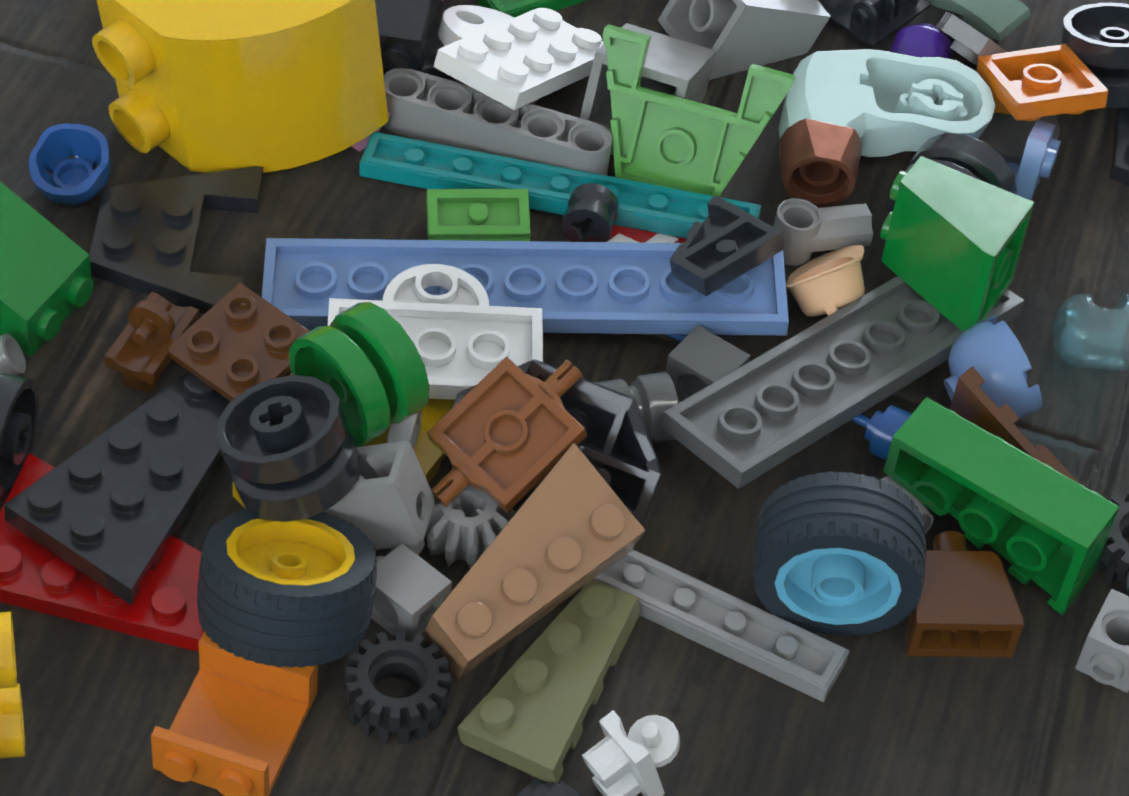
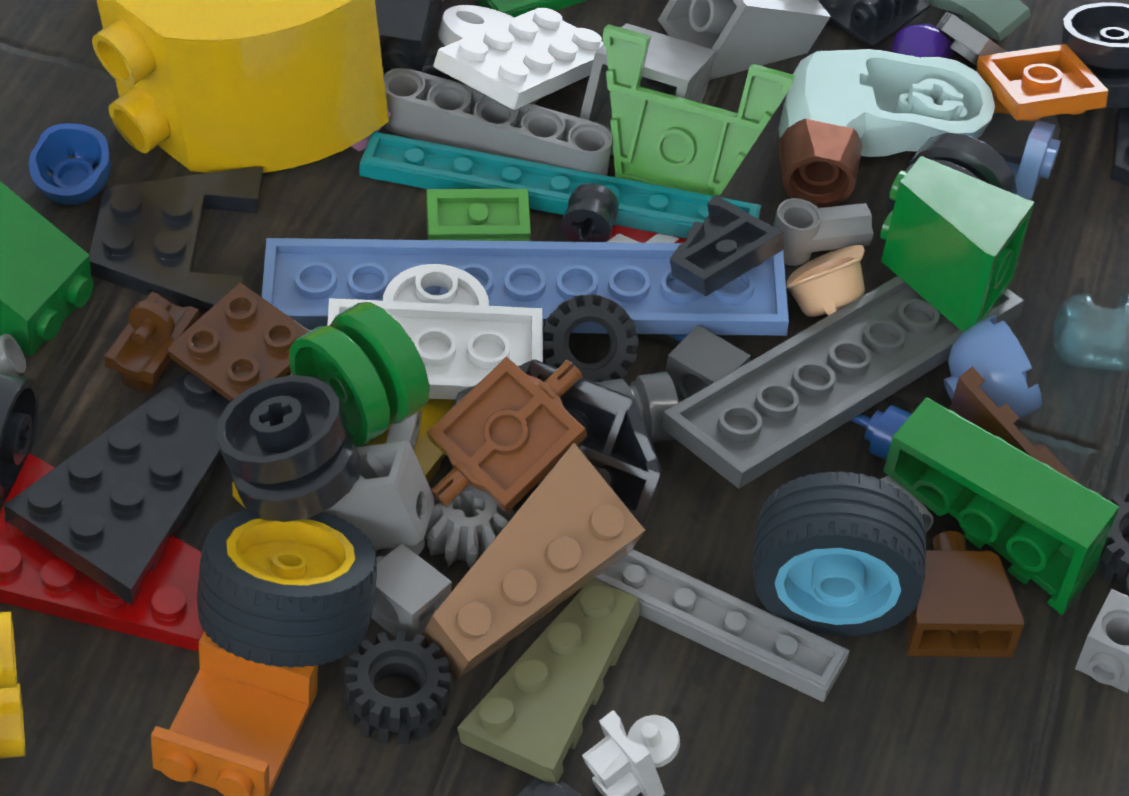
(593, 309): none -> black tyre

